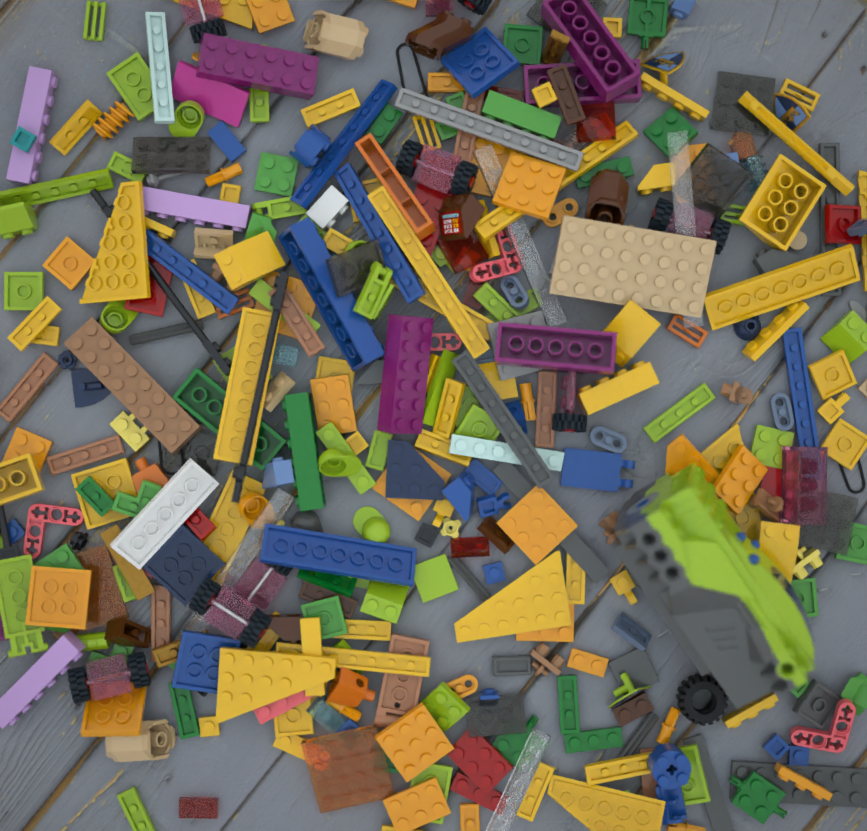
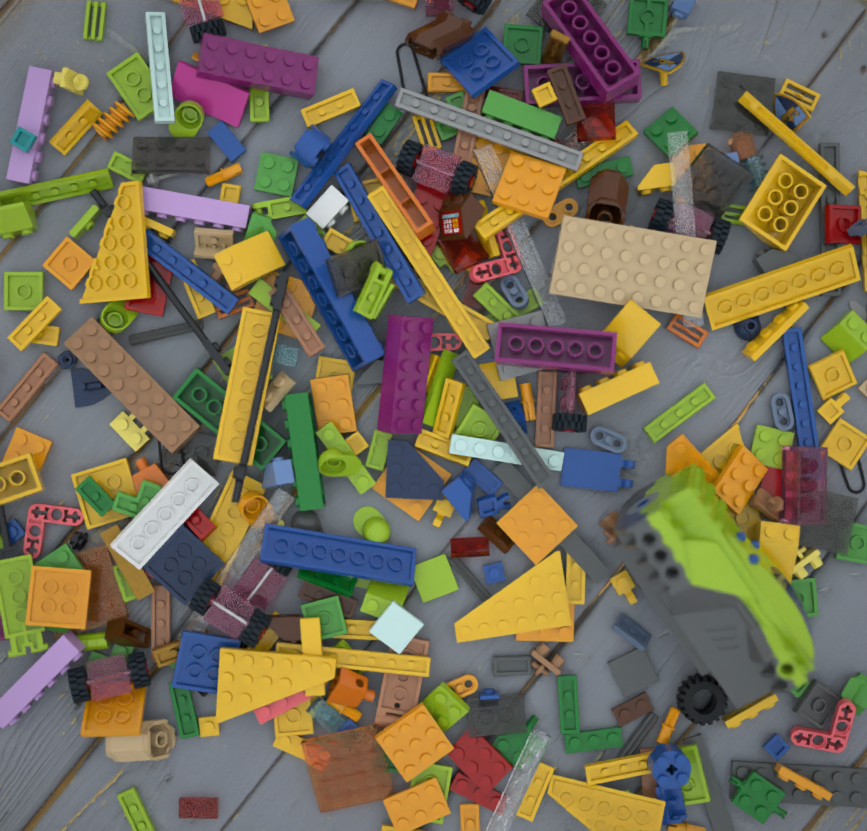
(71, 81): none -> light yellow hips
(85, 455): nougat tile -> none
(86, 223): none -> lime plate
(335, 35): tan brick -> none
(396, 627): none -> light aqua tile
(426, 535): black plate -> none
(453, 532): light yellow plate -> none
(587, 662): light orange plate -> none
(614, 26): yellow plate -> none
(627, 687): lime shield -> none
(679, 101): yellow plate -> none
(736, 393): medium nougat hips -> none
(798, 755): blue plate -> none
(799, 241): tan tile -> none

